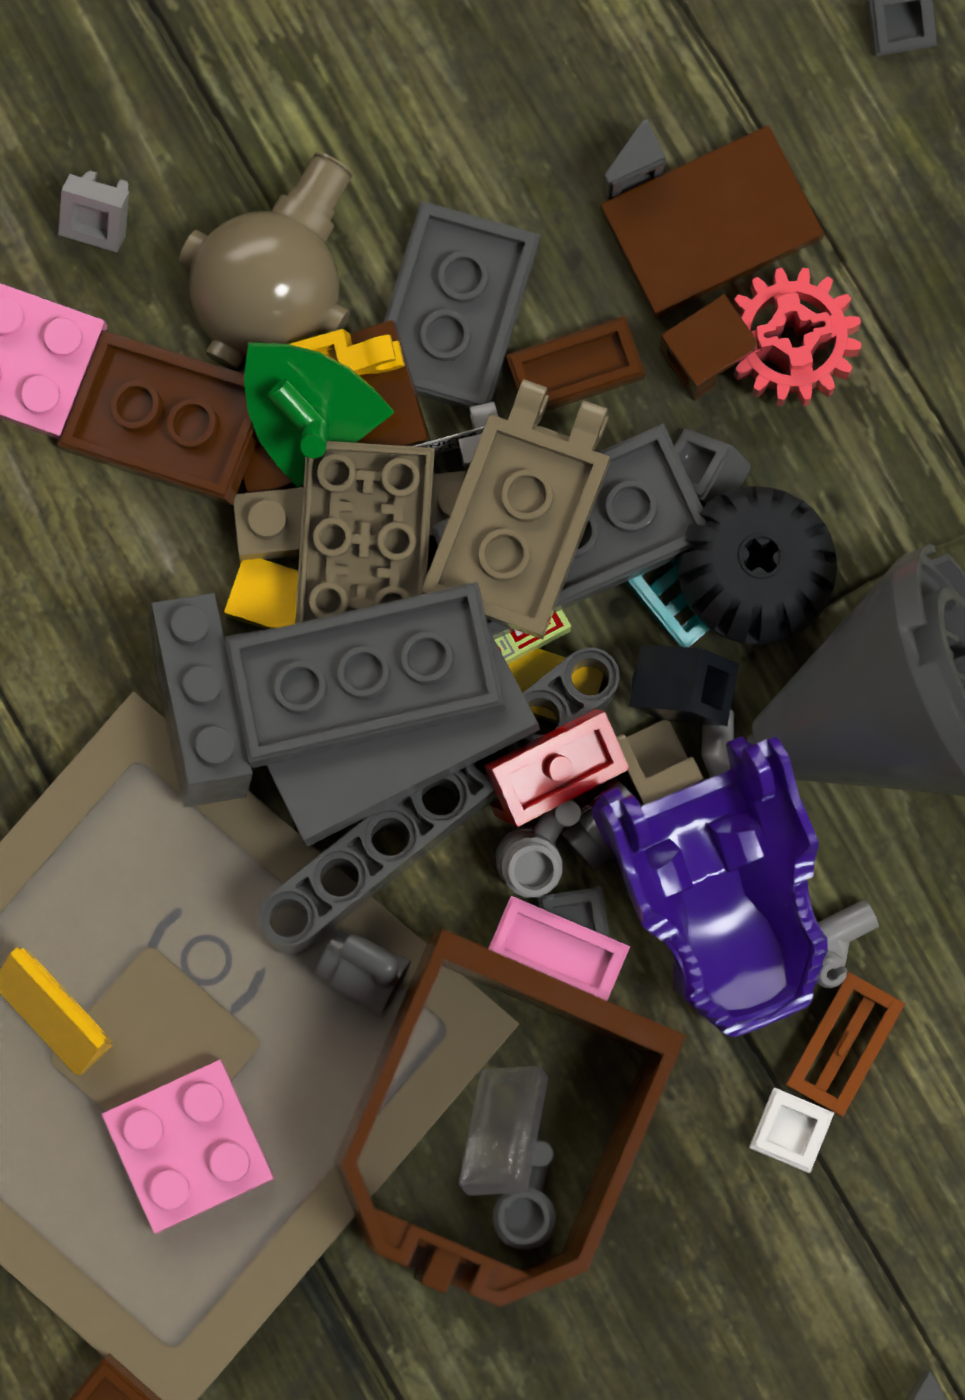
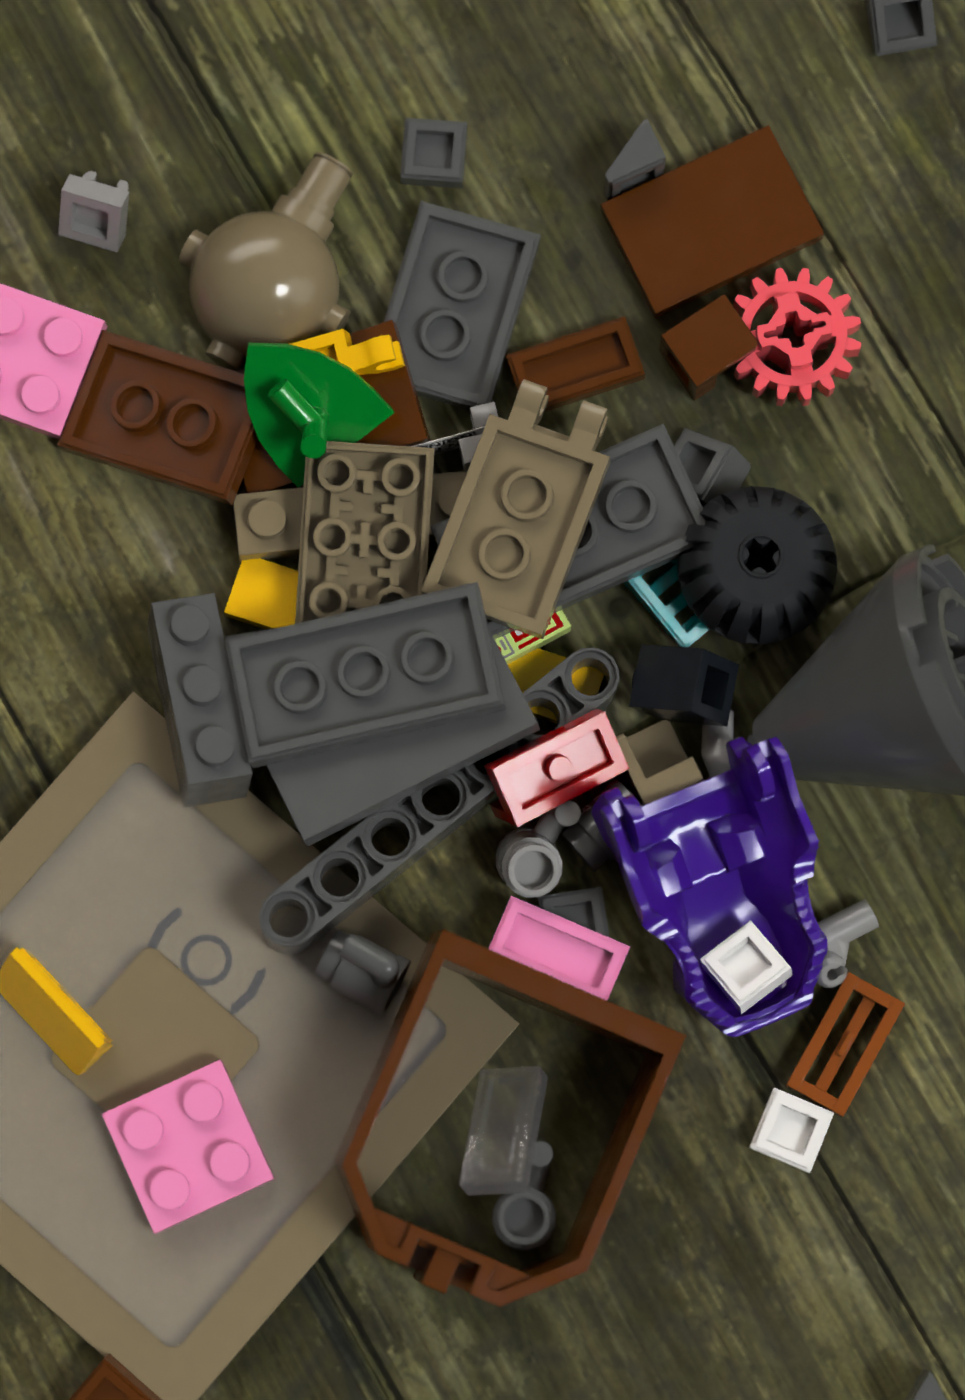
(434, 153): none -> dark grey tile
(746, 967): none -> white tile

